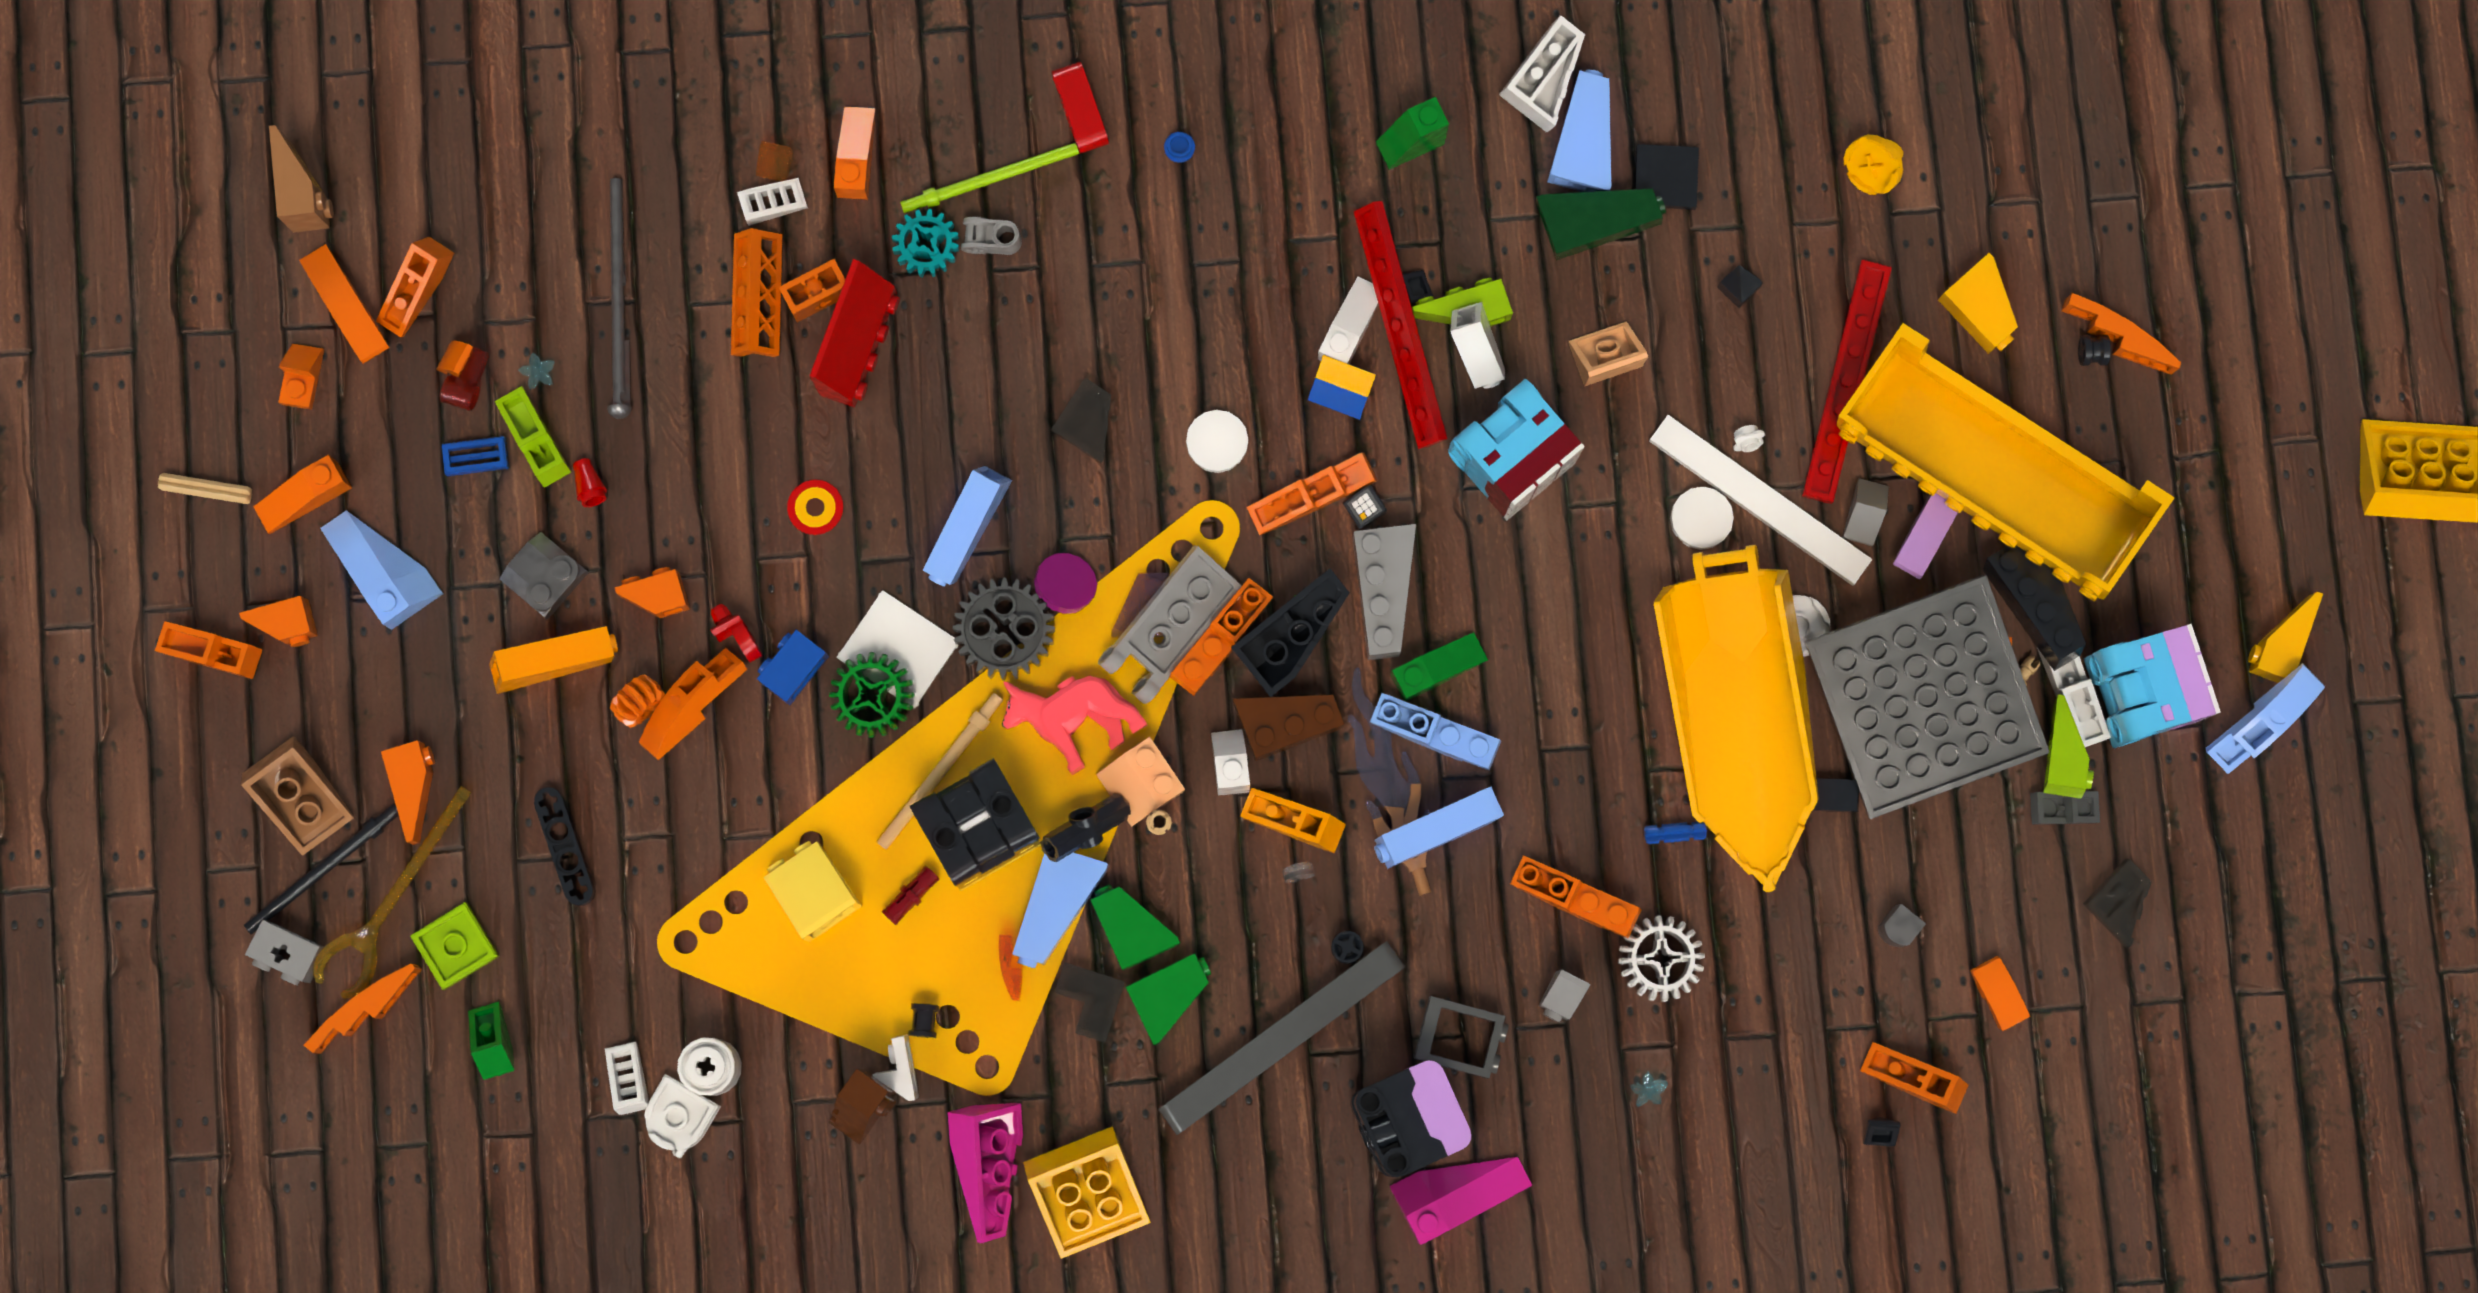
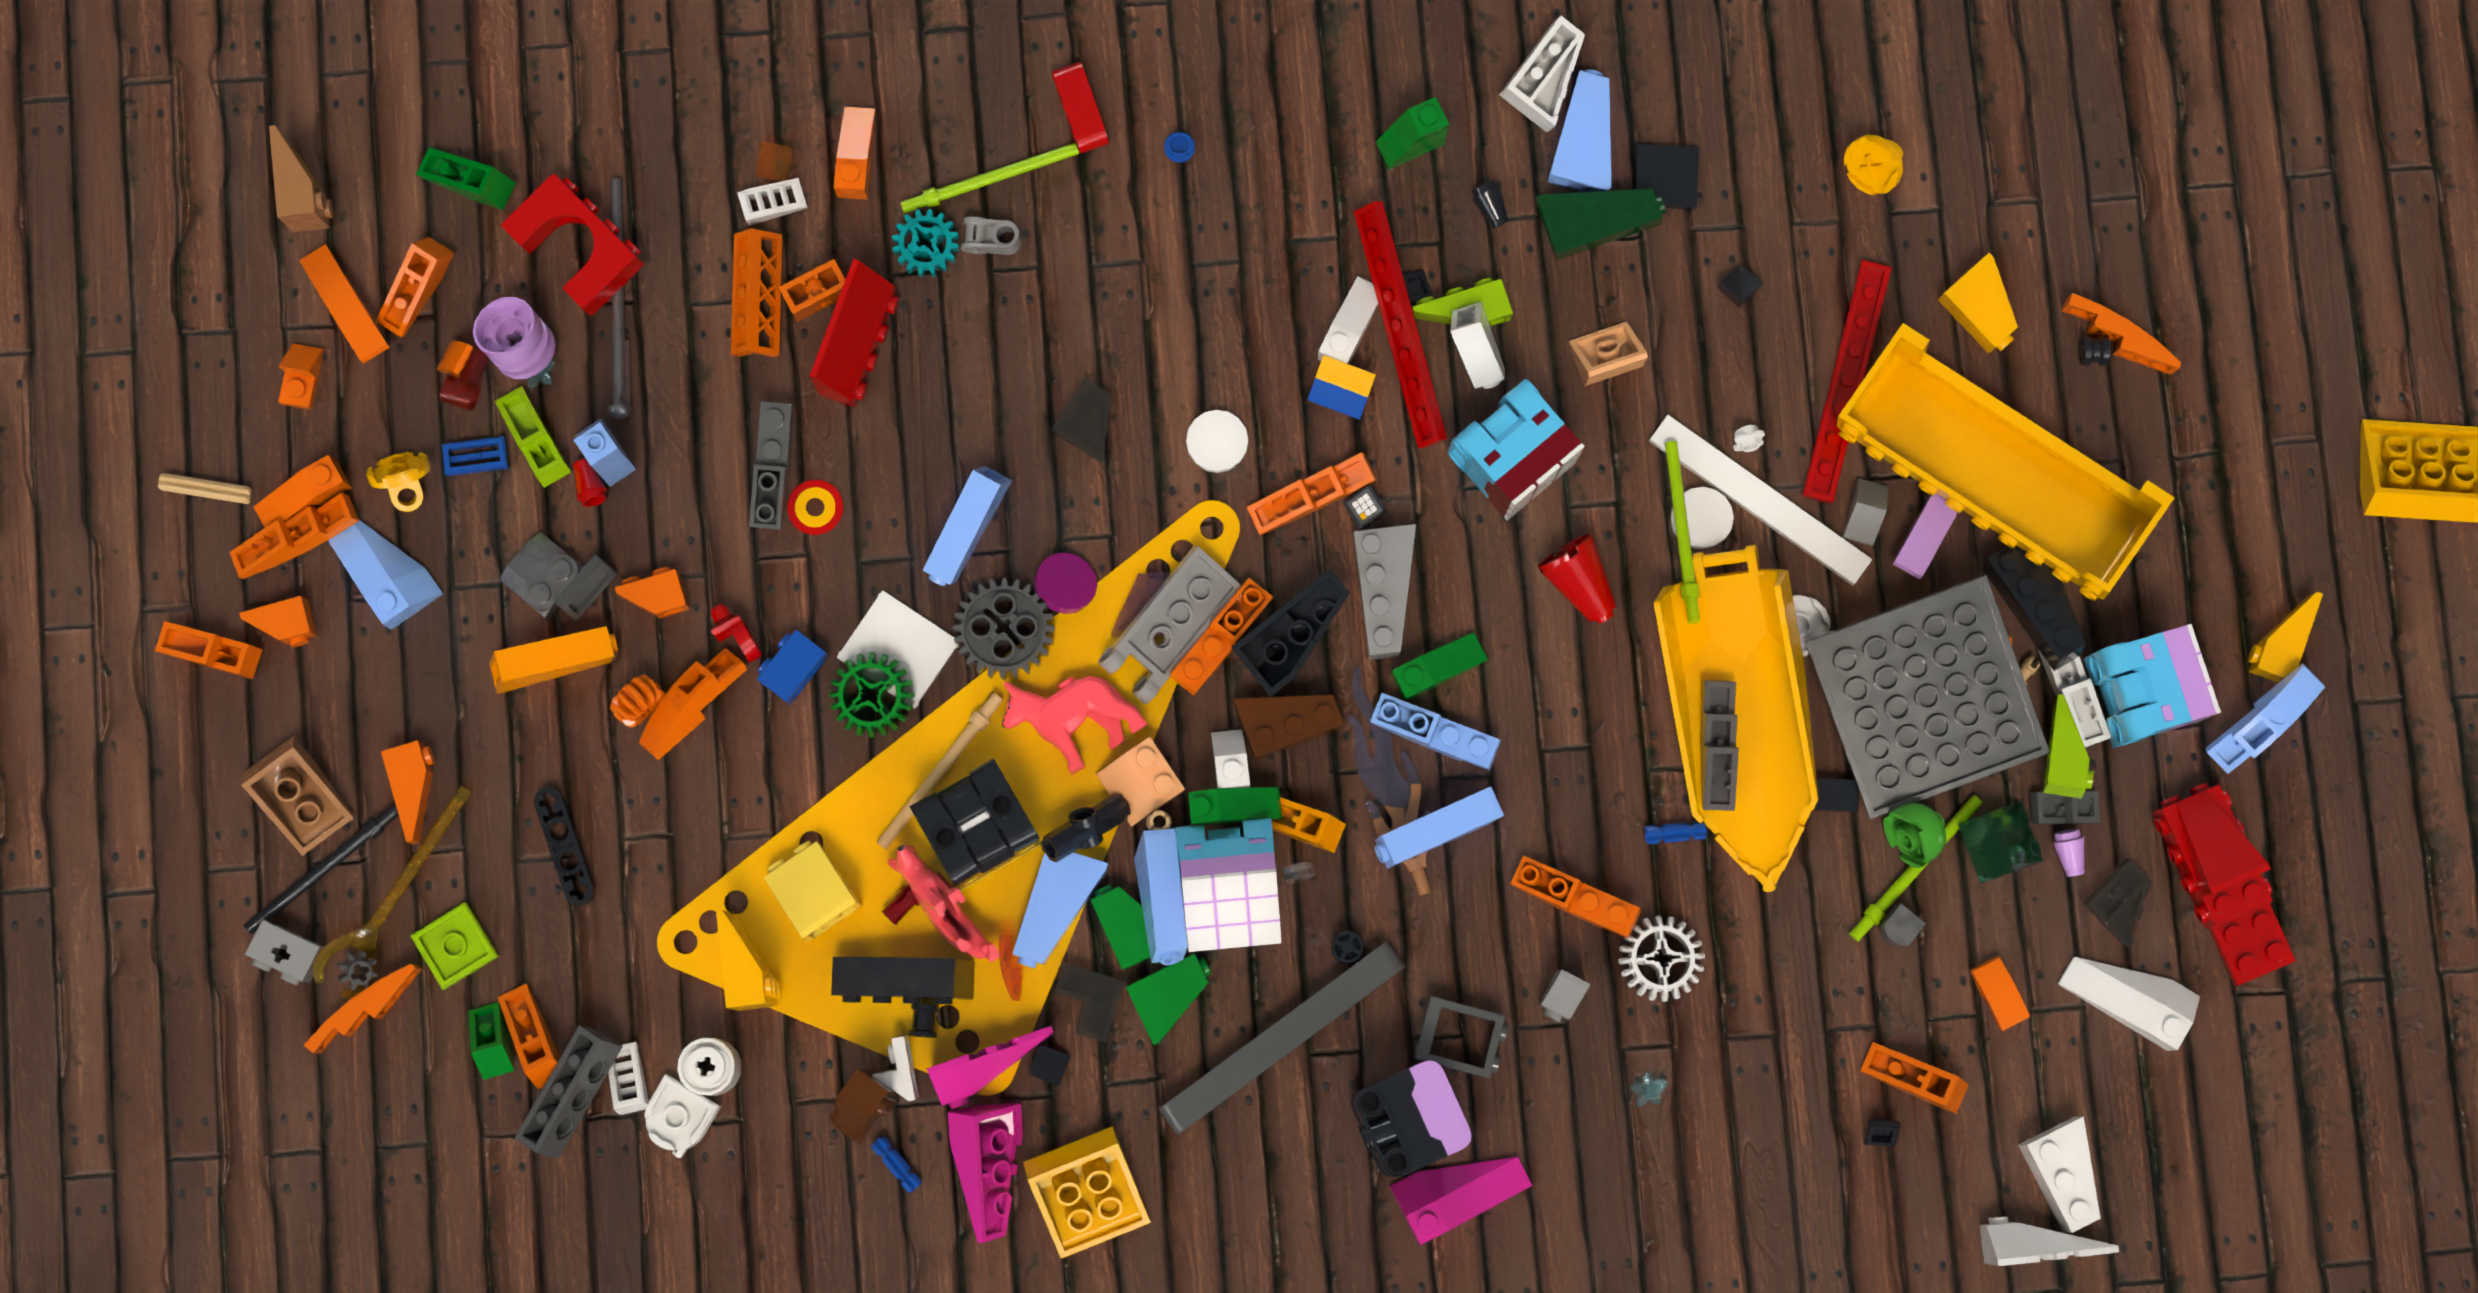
(292, 538): none -> orange slope
(365, 969): none -> dark grey gear
(399, 473): none -> yellow tile
(466, 178): none -> green slope
(514, 337): none -> lavender wheel
(529, 1034): none -> orange slope
(568, 1092): none -> dark grey brick
(585, 587): none -> dark grey tile
(604, 452): none -> light blue slope
(611, 261): none -> red arch
(745, 973): none -> yellow slope
(771, 465): none -> dark grey slope
(896, 1164): none -> blue axle
(902, 978): none -> black wedge
(941, 904): none -> coral animal
(970, 1073): none -> dark pink wedge
(1049, 1065): none -> black slope
(1161, 895): none -> light blue slope
(1229, 886): none -> piece
(1233, 805): none -> green slope
(1491, 203): none -> black cone
(1581, 578): none -> red cone
(1690, 589): none -> lime bar
(1718, 745): none -> dark grey slope
(1876, 913): none -> lime bar
(1916, 832): none -> bright green cylinder
(2000, 842): none -> clear green slope
(2021, 1243): none -> white wedge
(2065, 1173): none -> white wedge
(2070, 850): none -> lavender cone
(2143, 1002): none -> white wedge
(2224, 881): none -> red wedge

